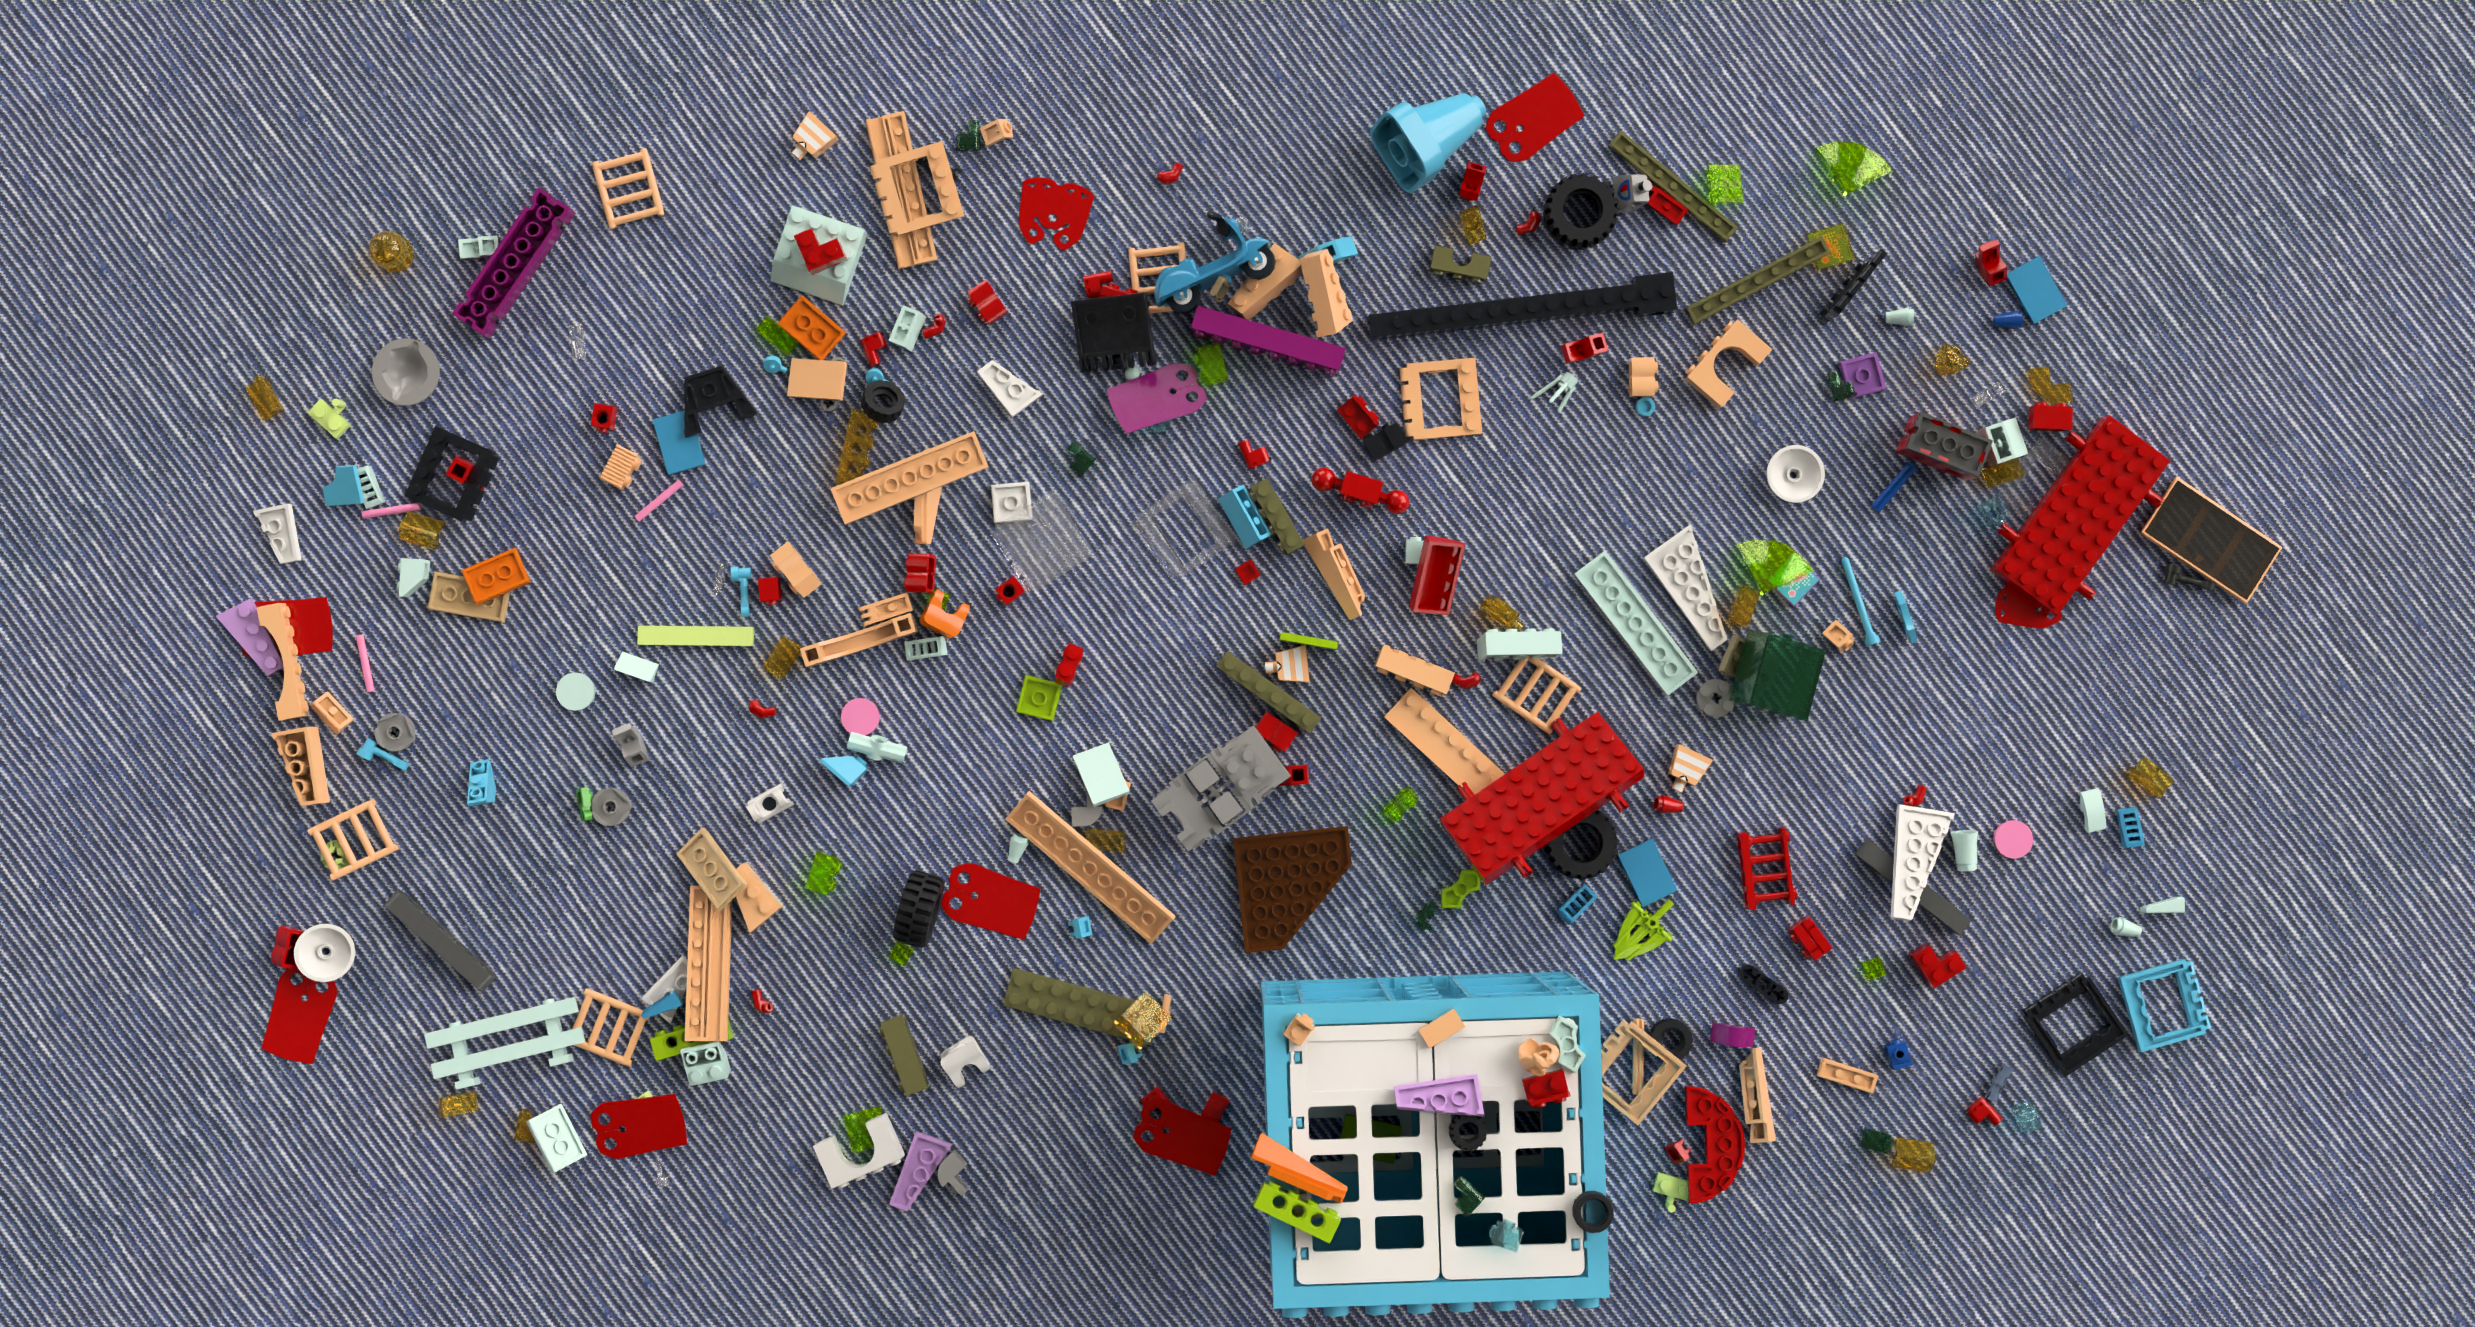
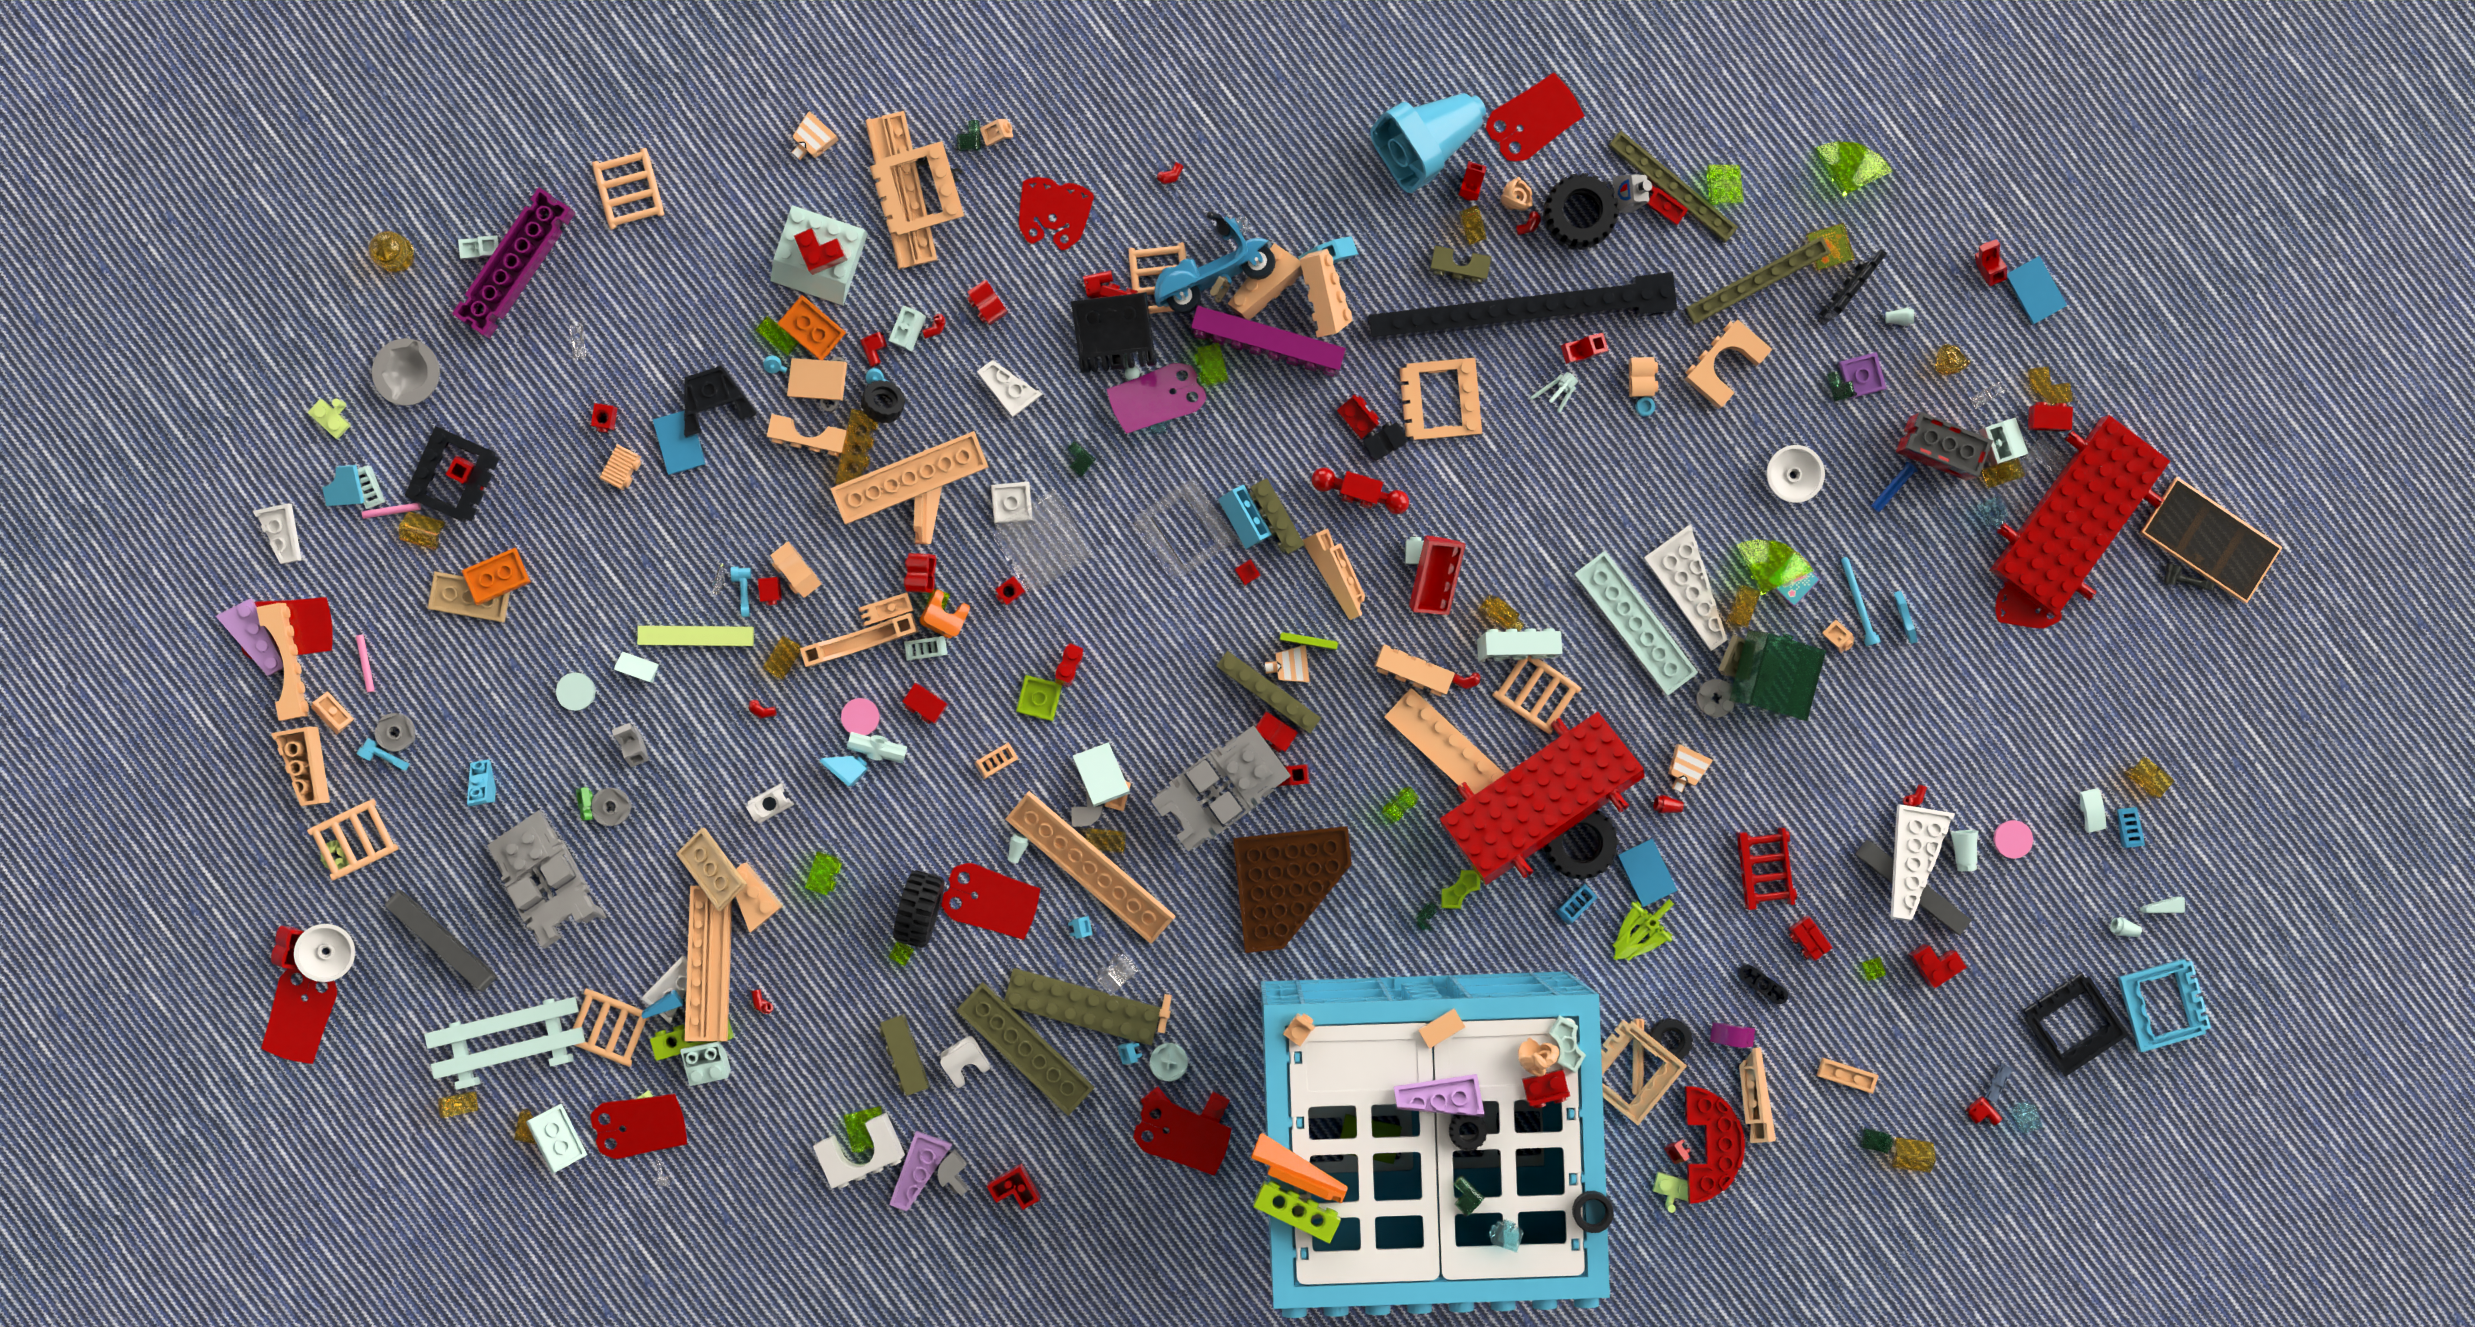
(264, 398): clear yellow panel -> none
(412, 575): light aqua slope -> none
(525, 852): none -> light grey piece
(659, 500): bright pink bar -> none
(783, 429): none -> light nougat arch
(925, 703): none -> red brick
(982, 770): none -> light nougat slope
(1015, 1182): none -> red brick
(1025, 1048): none -> olive plate
(1117, 973): none -> clear brick
(1143, 1020): clear yellow bracket -> none
(1168, 1062): none -> light aqua tile
(1253, 458): red piece -> none
(1512, 190): none -> light nougat hair
(1897, 1062): blue brick -> none
(2008, 320): blue cone -> none

